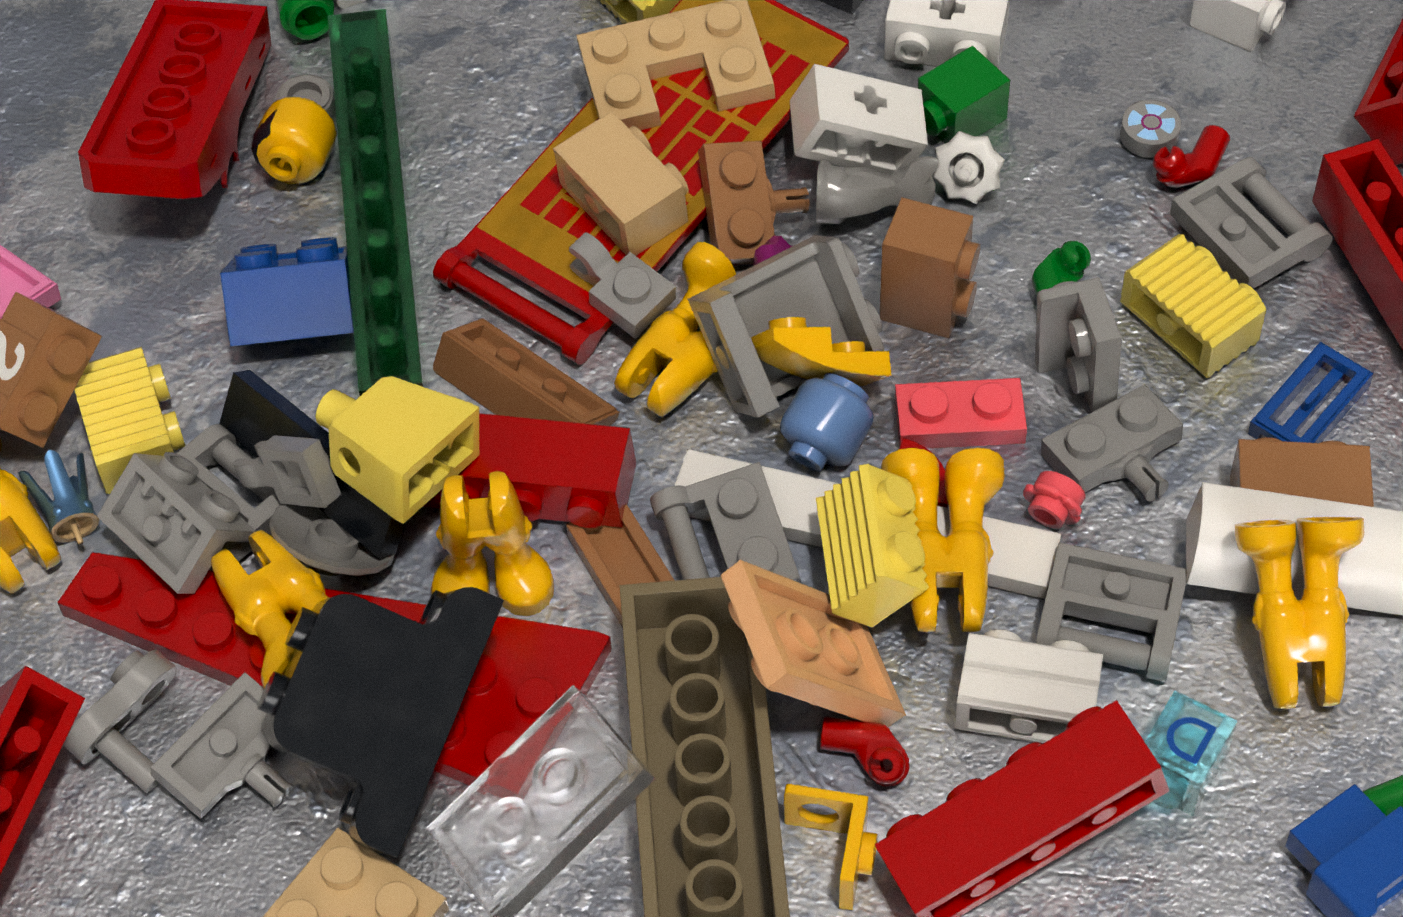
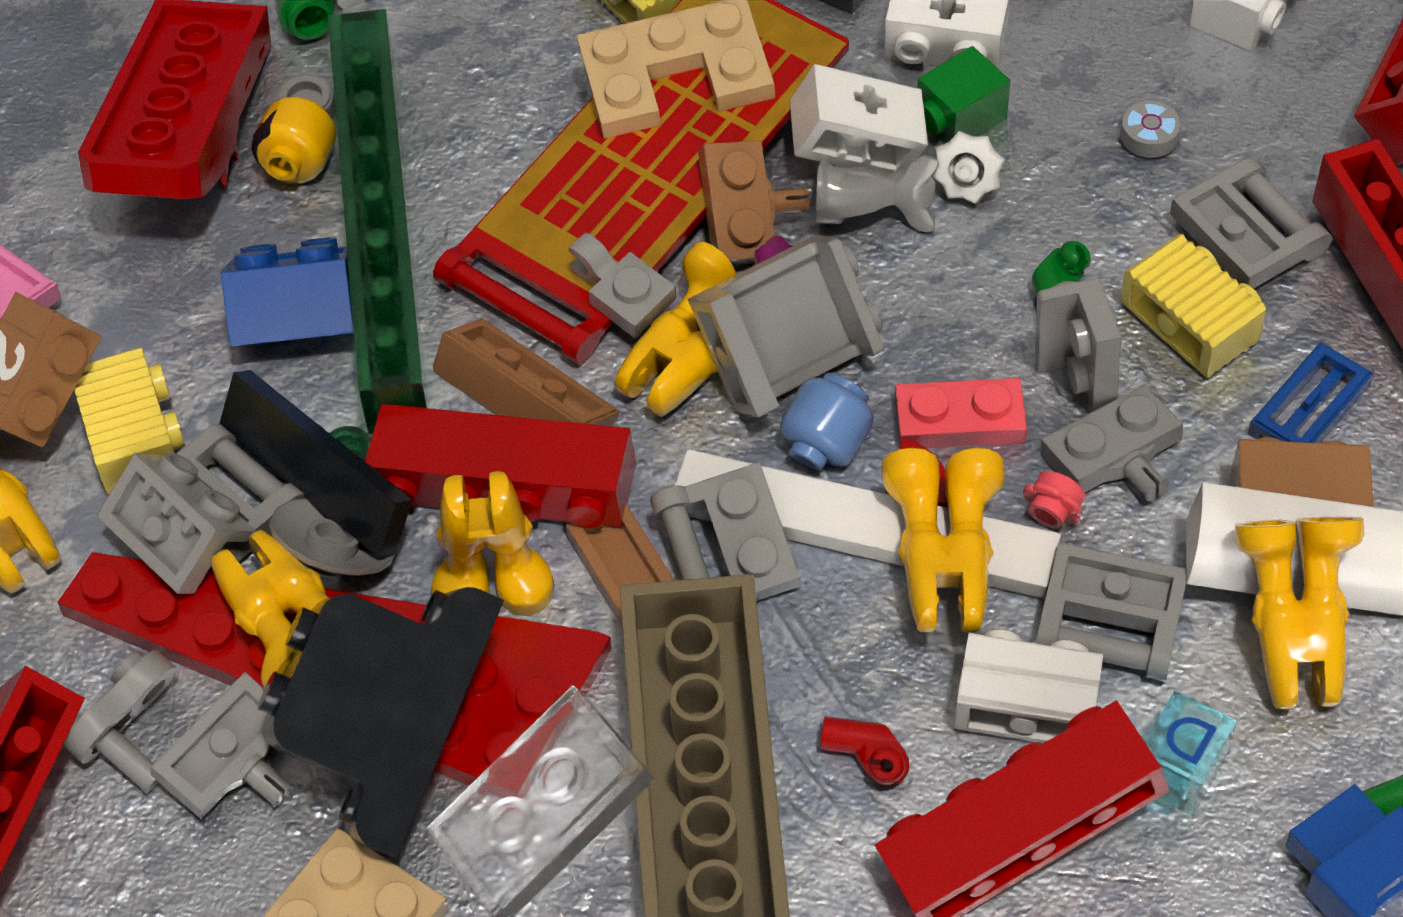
(71, 513): flat silver piece -> none
(294, 468): light grey plate -> none
(399, 442): light yellow torso -> none
(622, 183): tan brick -> none
(808, 649): light nougat plate -> none
(810, 353): yellow slope -> none
(849, 819): yellow bracket -> none
(871, 545): light yellow brick -> none
(928, 268): medium nougat brick -> none
(1183, 169): red arm -> none

